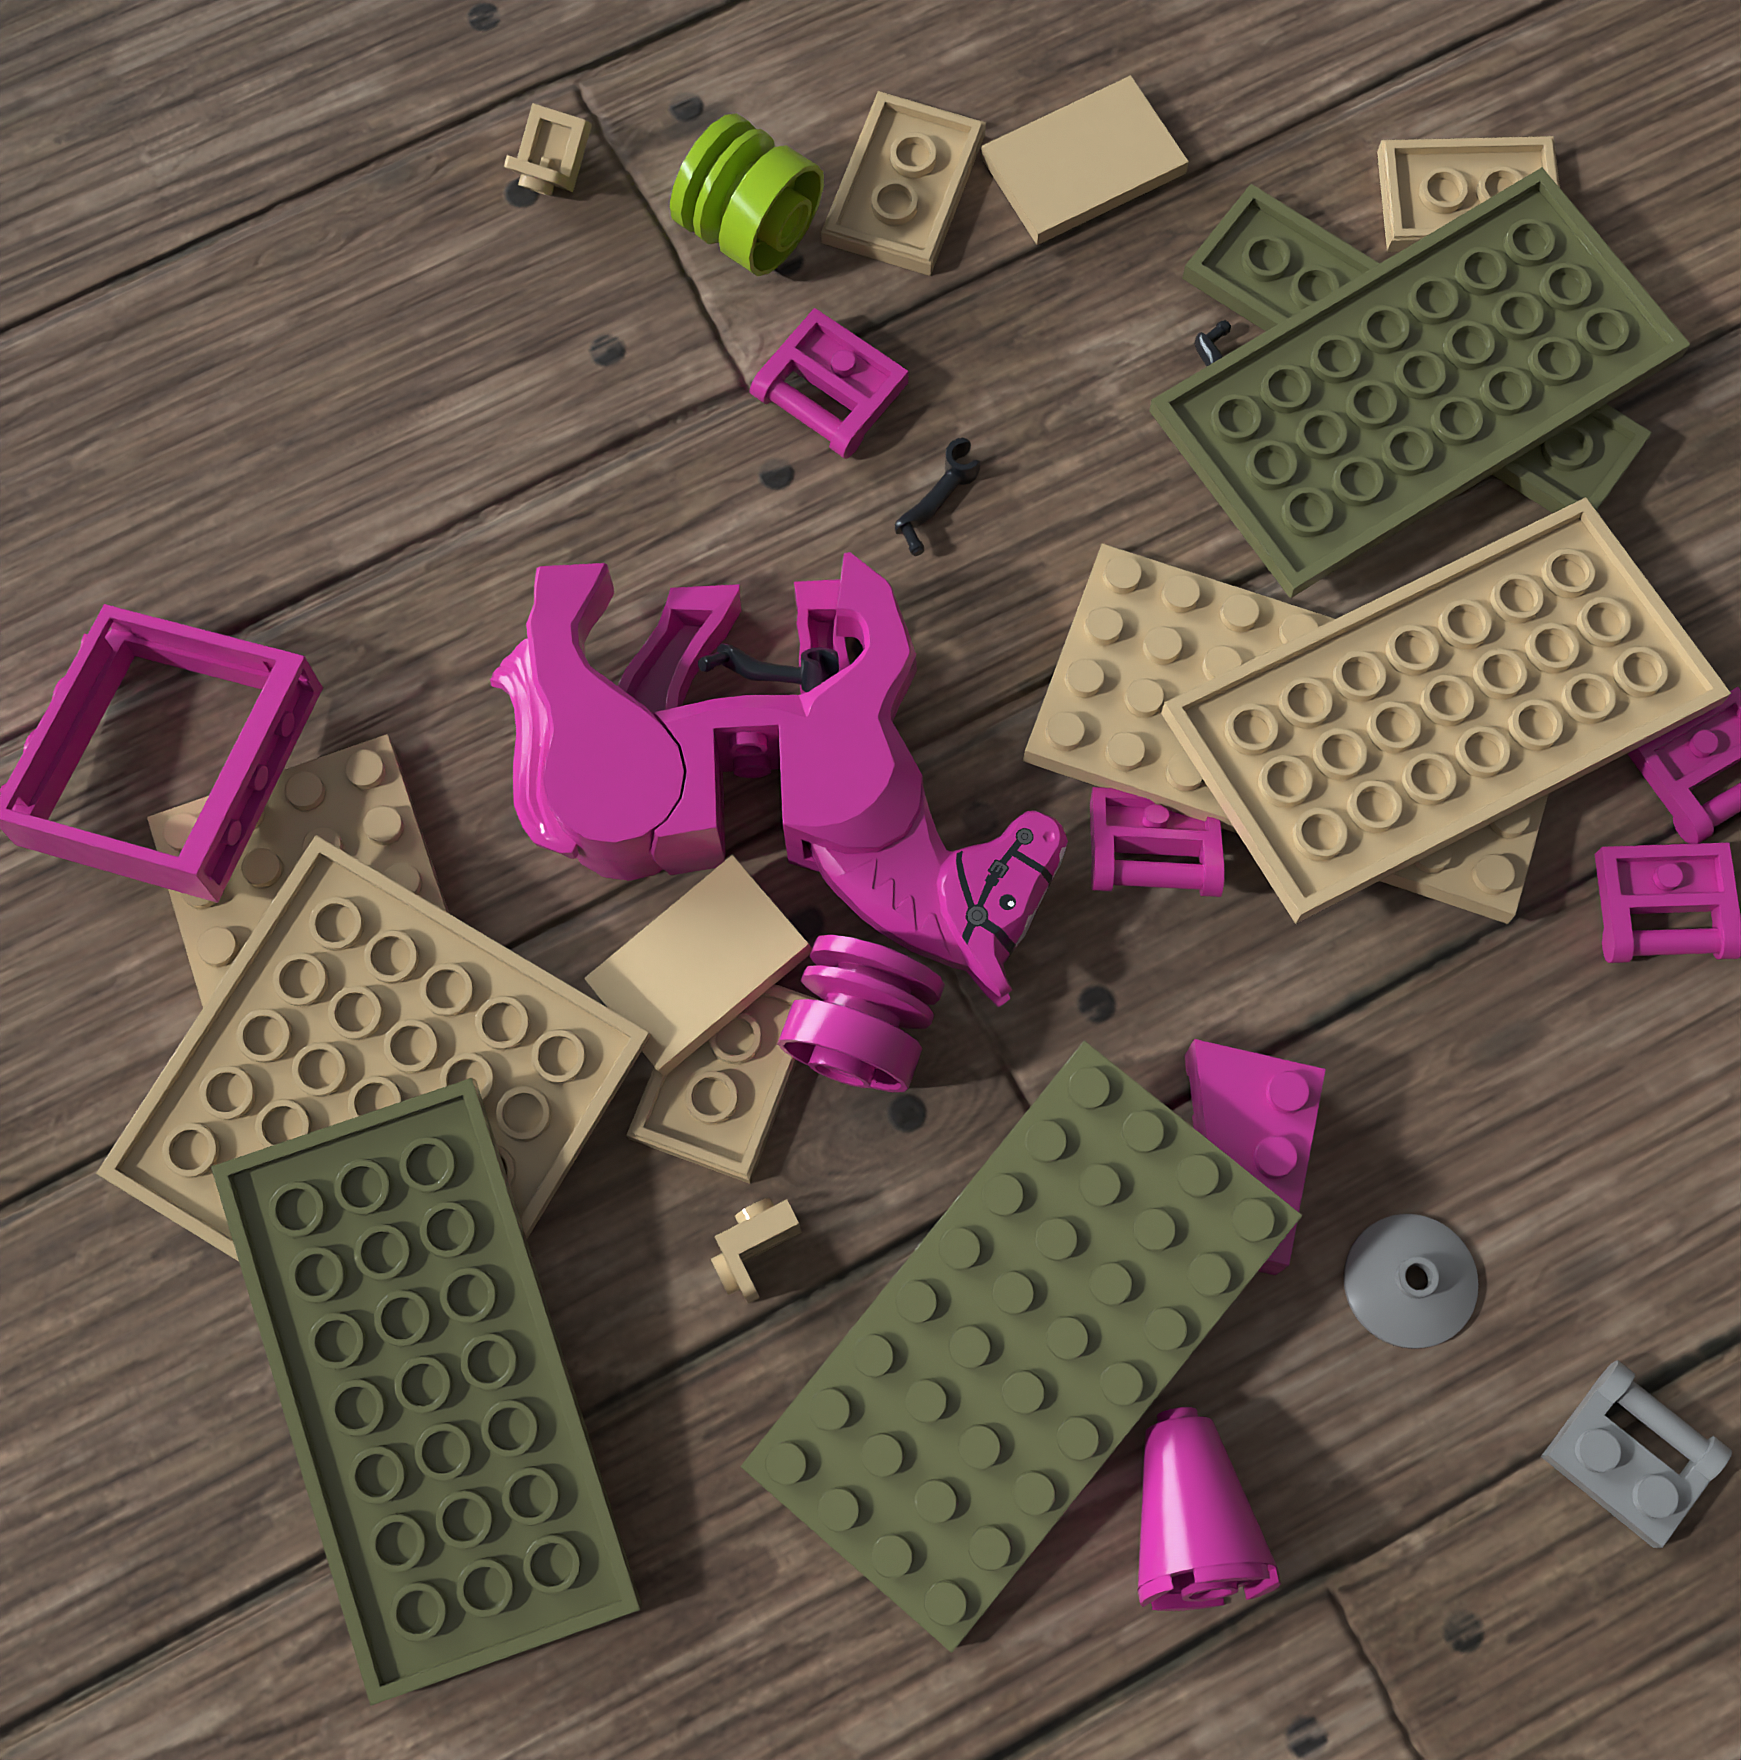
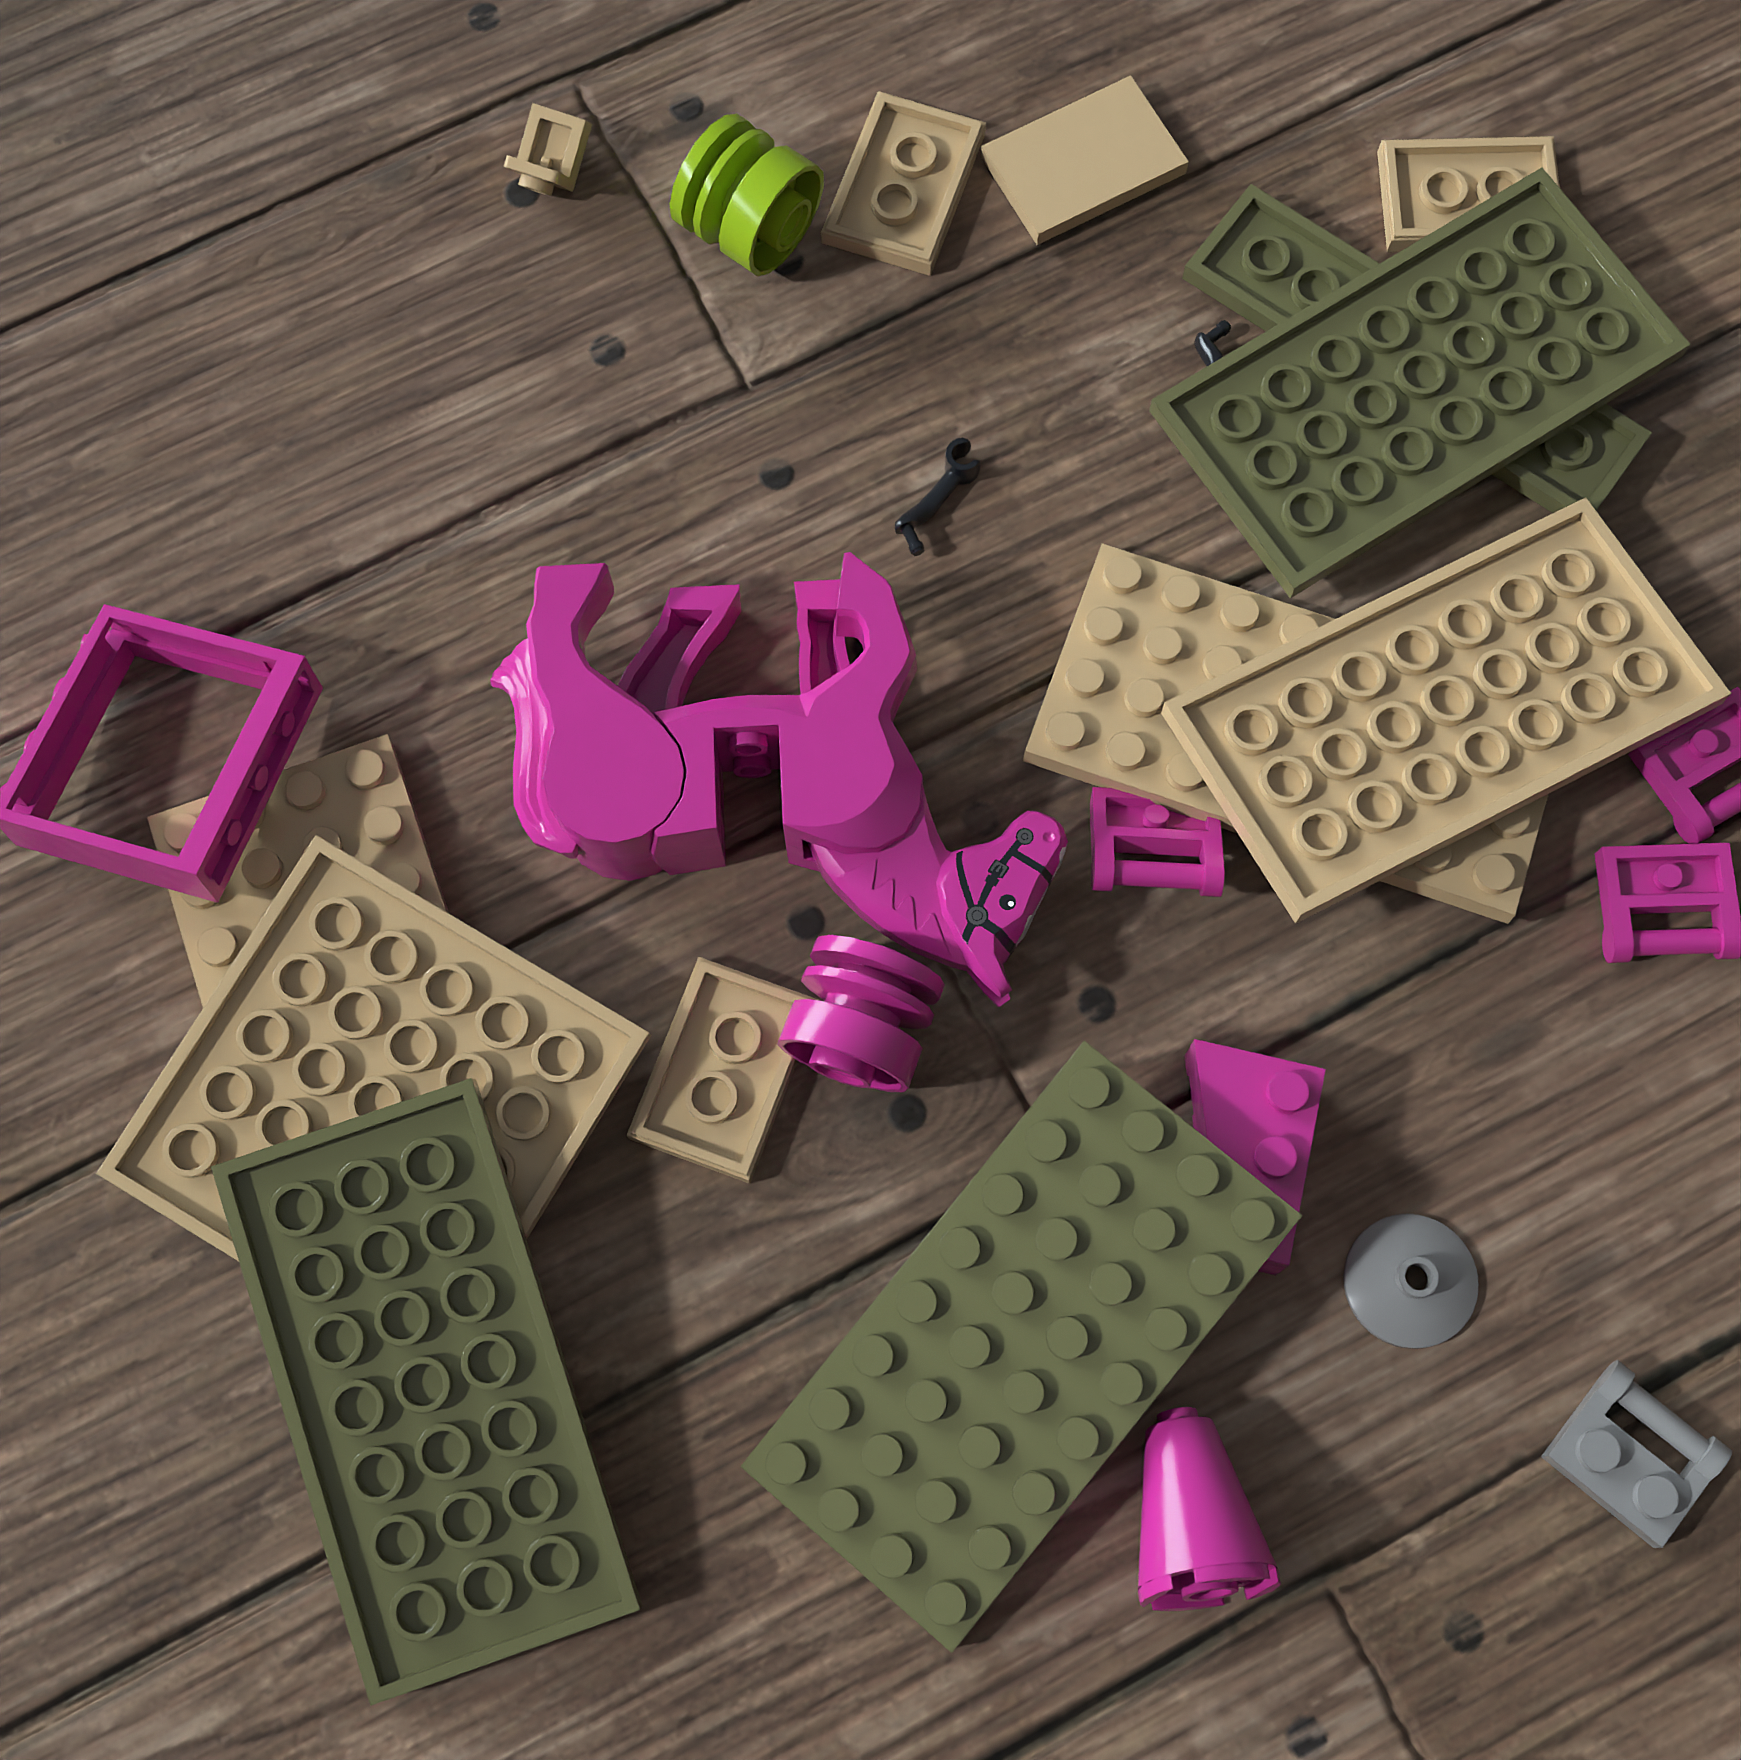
(699, 964): tan tile -> none
(758, 1230): tan bracket -> none
(816, 666): black piece -> none
(839, 367): dark pink plate -> none

